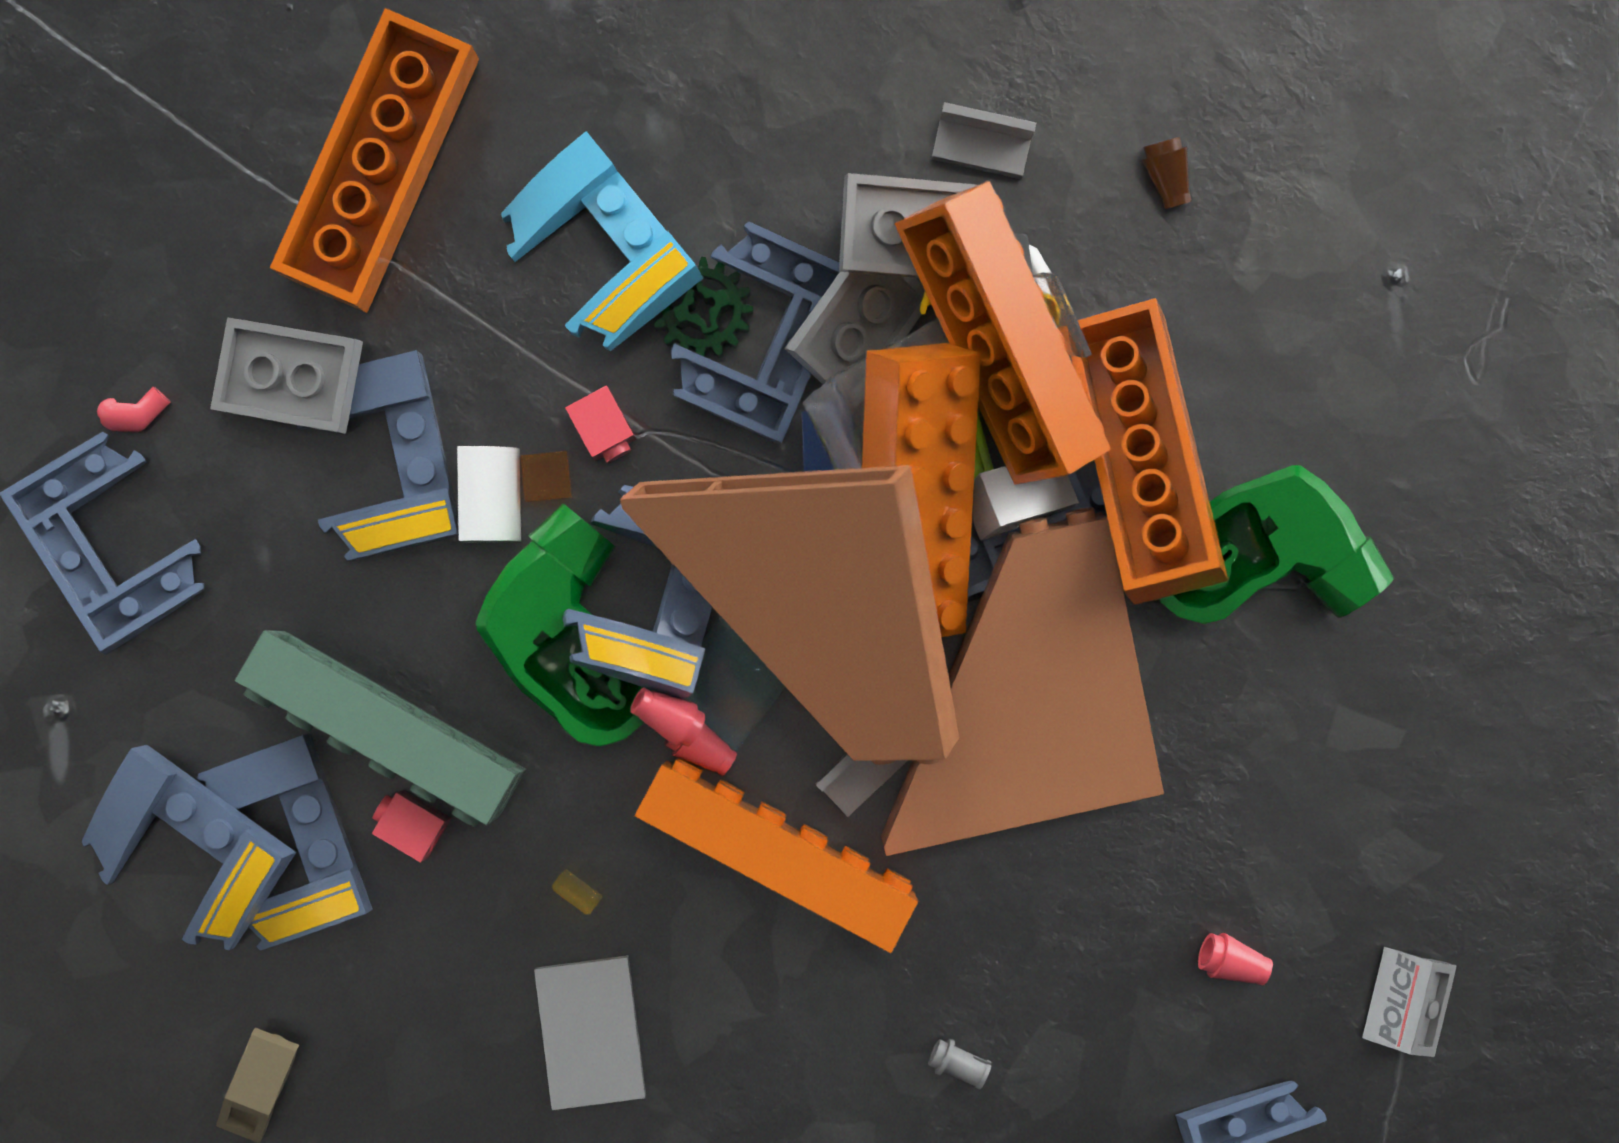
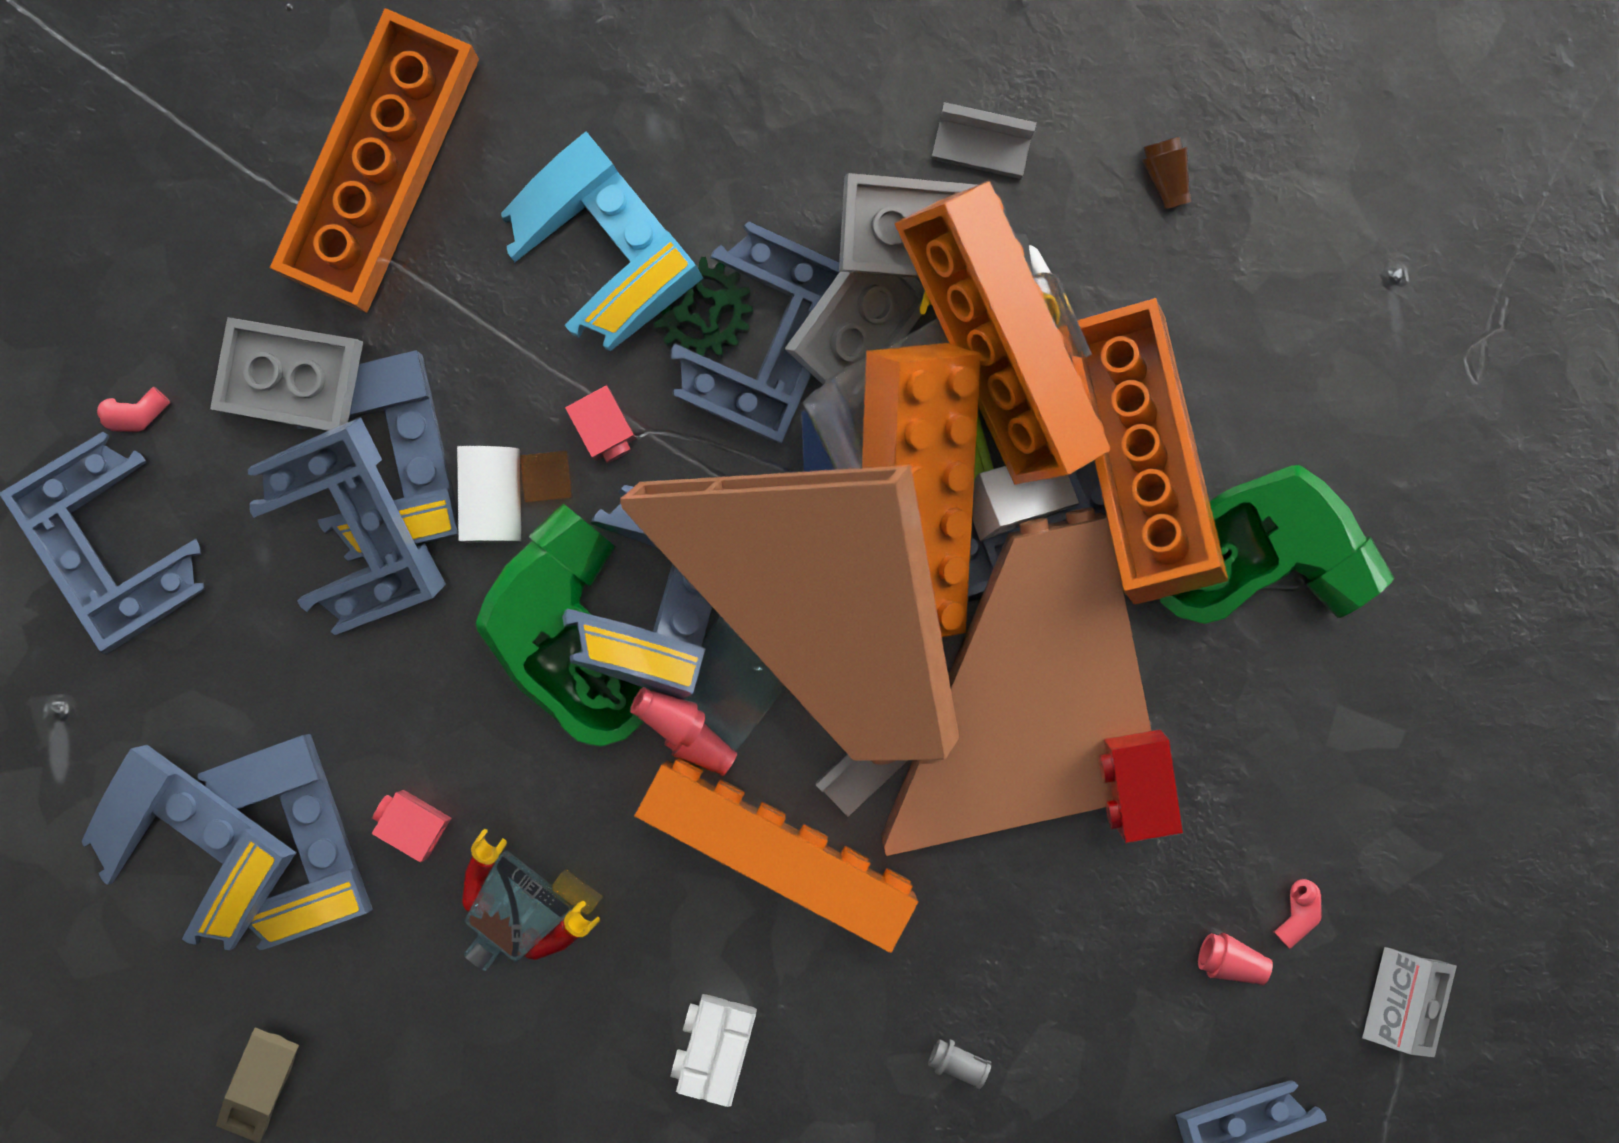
(345, 463): none -> sand blue wedge
(380, 726): sand green brick -> none
(515, 909): none -> torso
(590, 1032): light grey tile -> none
(715, 1049): none -> white brick
(1141, 786): none -> red brick
(1305, 913): none -> coral arm

